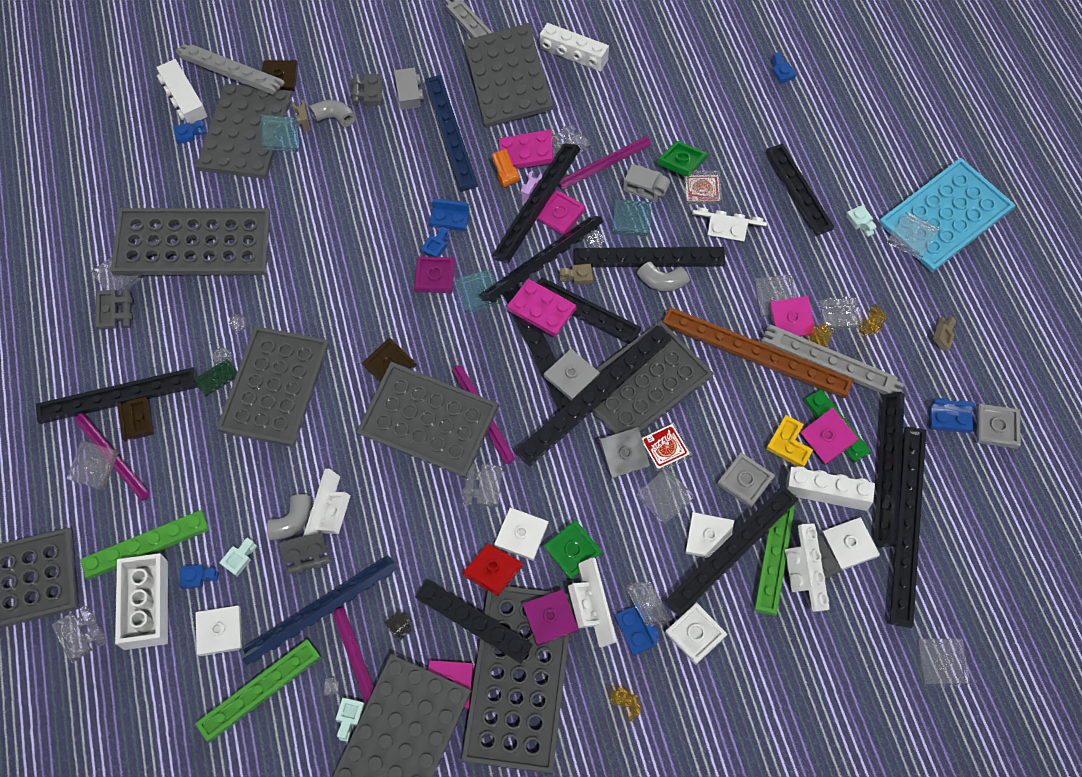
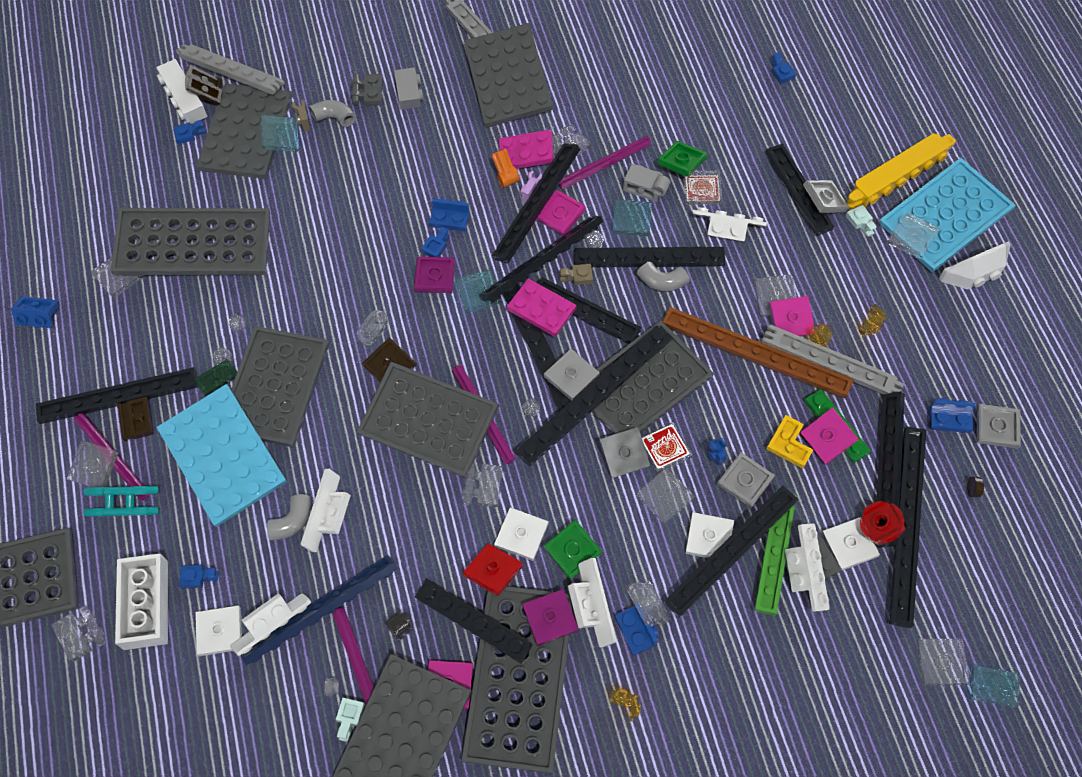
(34, 312): none -> blue bracket
(106, 309): dark grey plate -> none
(130, 508): none -> teal piece
(145, 544): bright green plate -> none
(203, 84): none -> dark brown slope
(221, 455): none -> medium azure plate
(237, 559): light aqua plate -> none
(257, 691): bright green plate -> none
(266, 619): none -> white bracket
(284, 70): dark brown plate -> none
(304, 547): dark grey plate -> none
(370, 328): none -> clear plate
(451, 133): dark blue plate -> none
(531, 407): none -> clear plate
(574, 47): white brick -> none
(696, 633): white plate -> none
(716, 451): none -> blue plate
(826, 196): none -> light grey plate
(830, 488): white brick -> none
(841, 317): clear plate -> none
(882, 534): none -> red plate
(900, 169): none -> yellow hinge
(943, 335): dark tan plate -> none
(975, 487): none -> dark brown tile
(977, 269): none -> white wedge
(995, 686): none -> clear light blue plate

